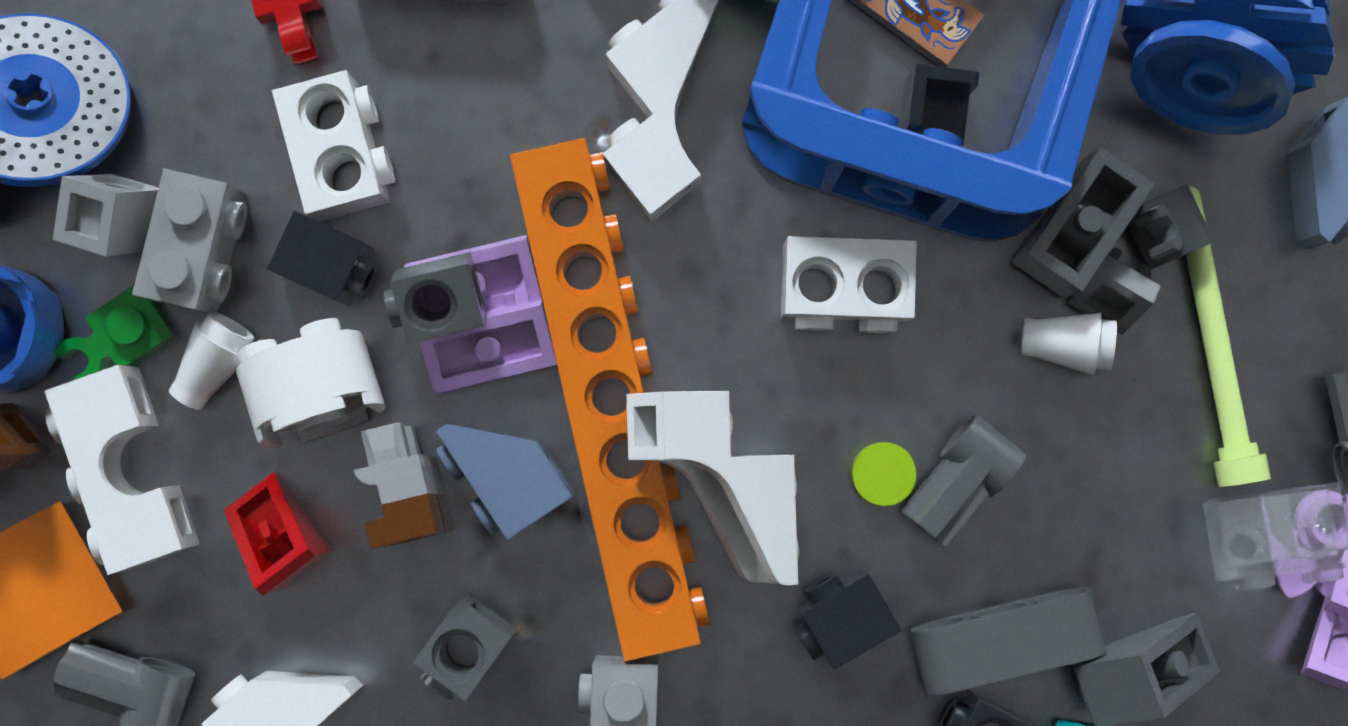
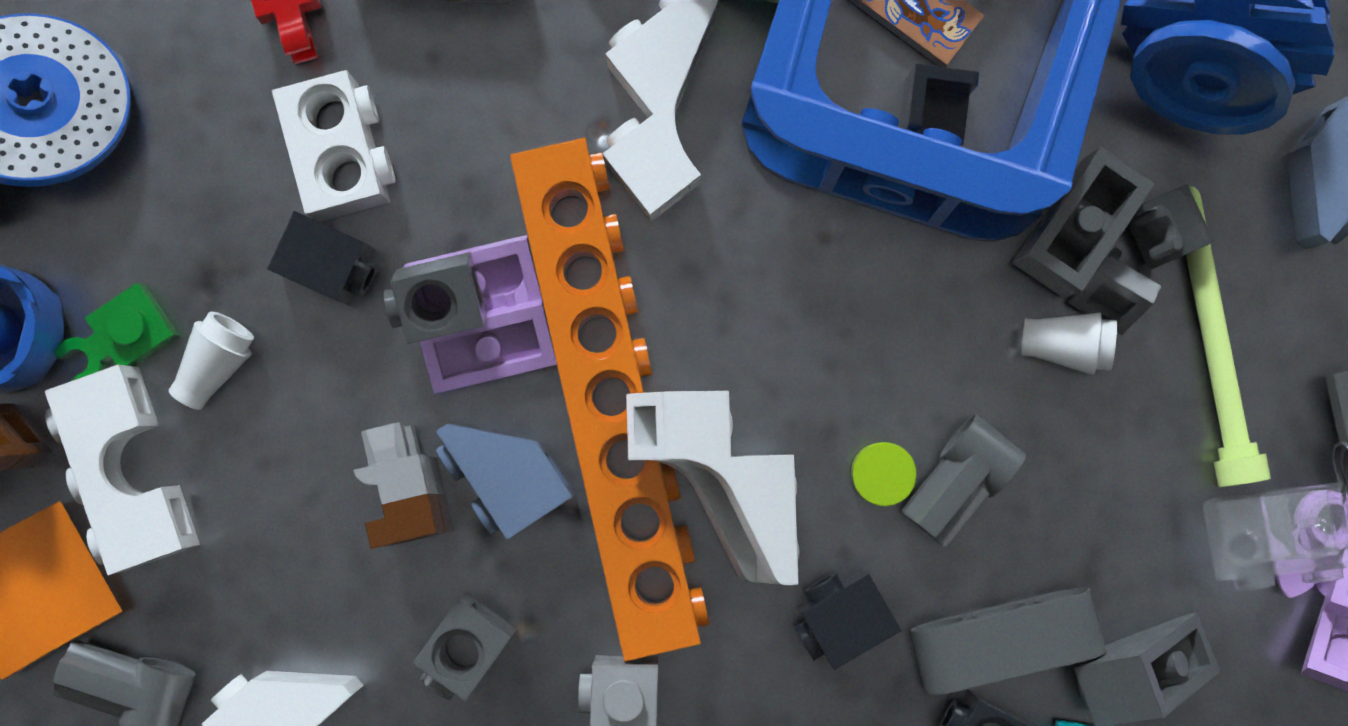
(104, 213): light grey brick -> none
(191, 242): light grey brick -> none
(275, 535): red slope -> none
(308, 383): white brick -> none
(846, 264): white brick -> none

